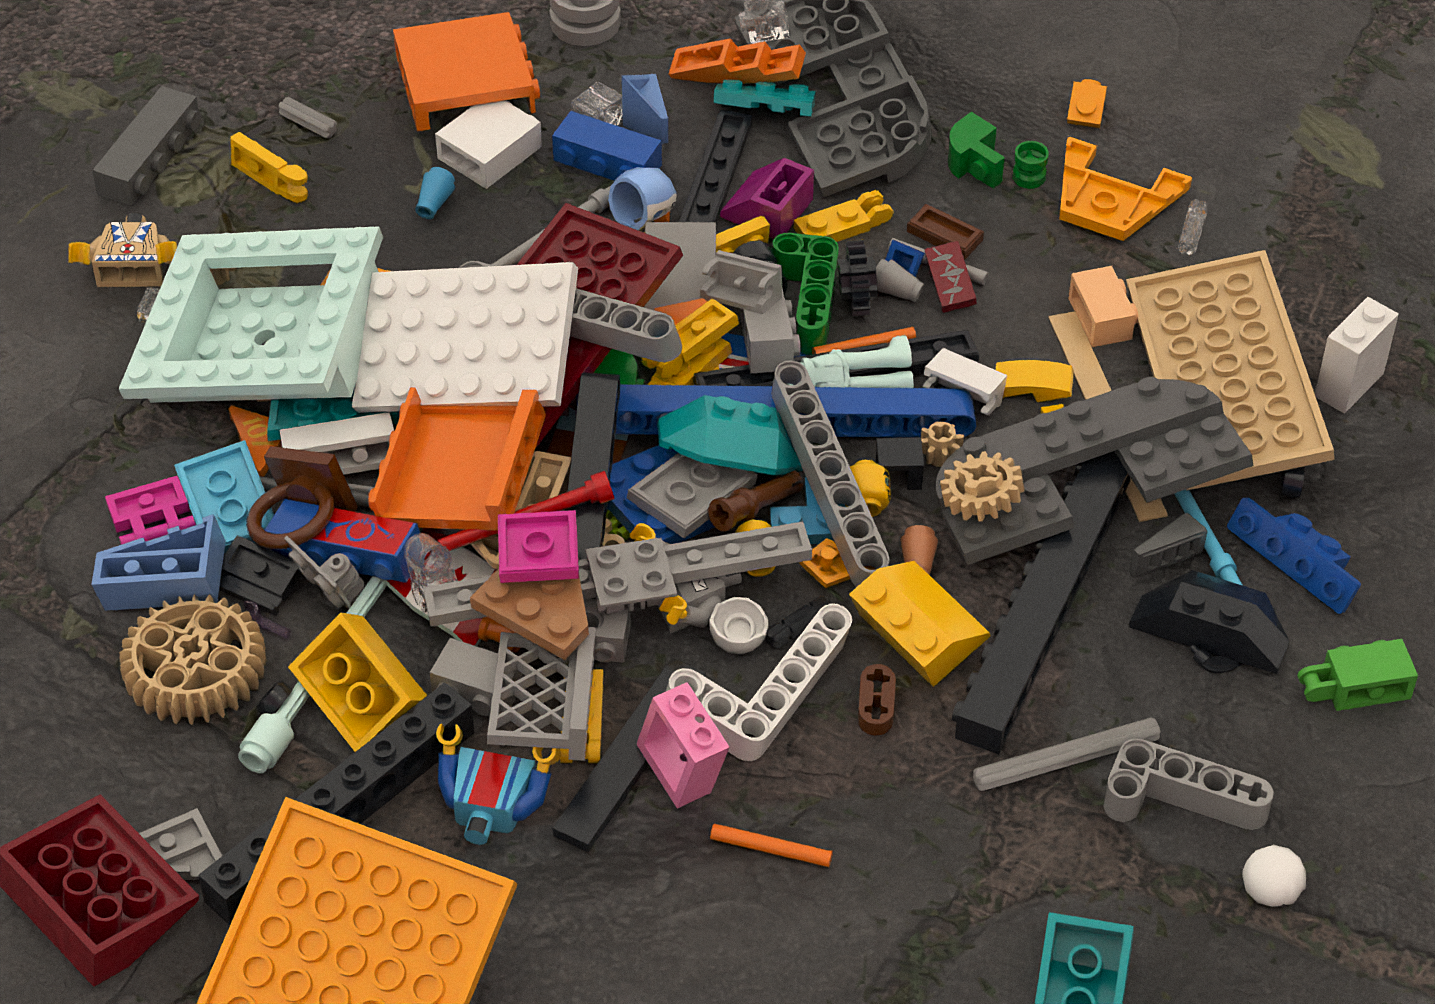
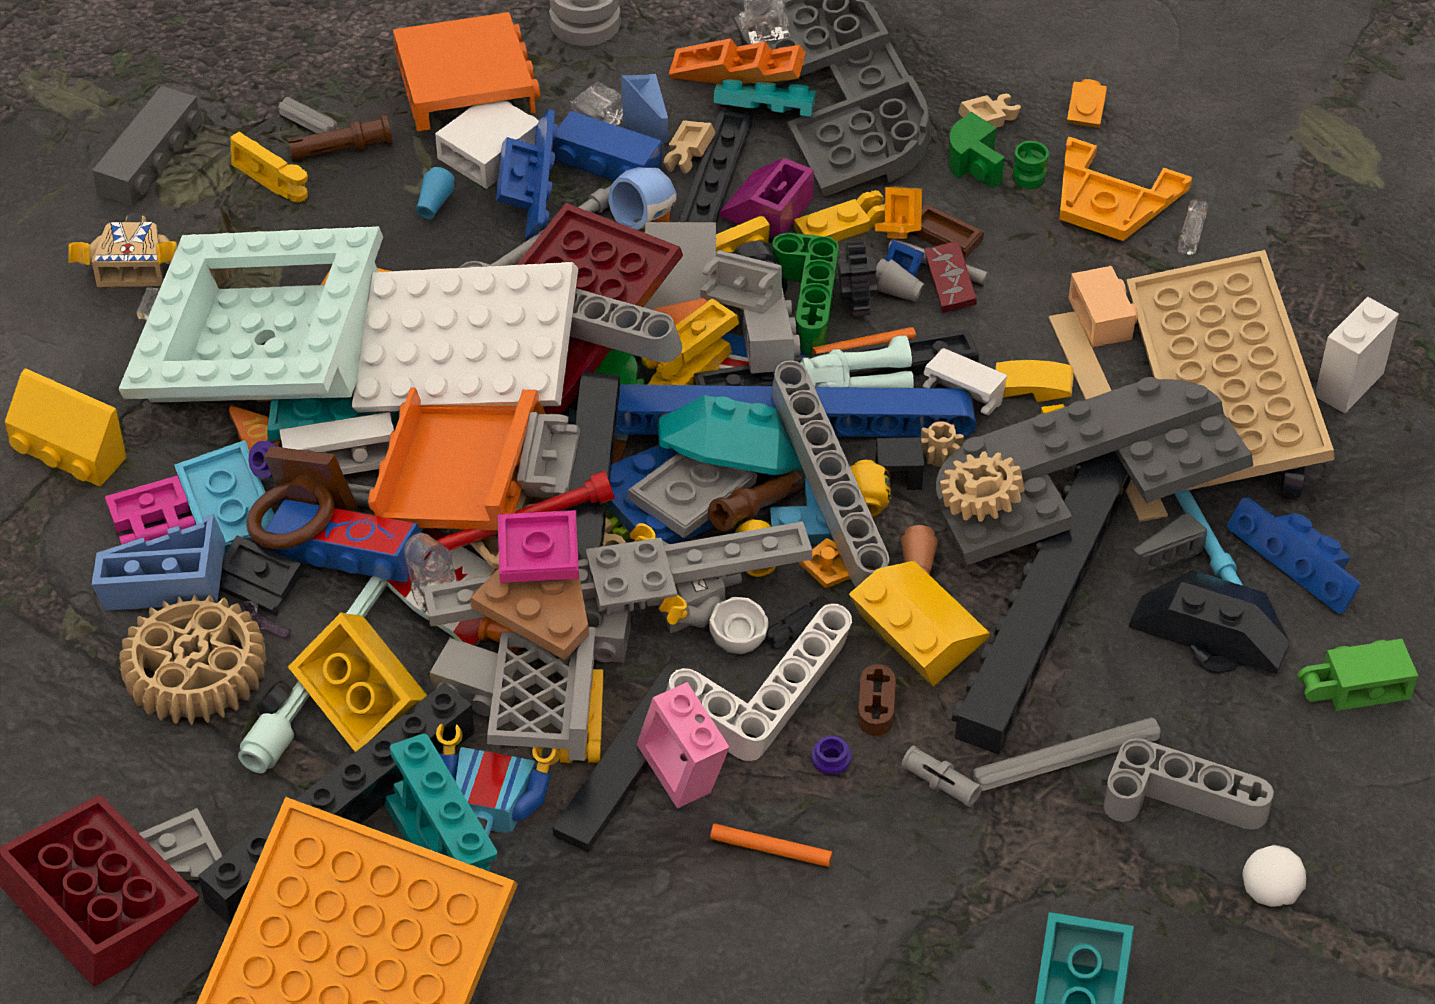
(65, 428): none -> yellow slope
(257, 461): none -> dark purple plate
(335, 577): light grey hinge -> none
(357, 135): none -> reddish brown pin
(432, 807): none -> teal fence
(525, 174): none -> blue bracket
(548, 455): none -> light grey hinge
(689, 141): none -> tan plate
(834, 747): none -> dark purple plate
(902, 212): none -> light orange bracket
(919, 764): none -> light grey pin
(991, 111): none -> tan plate

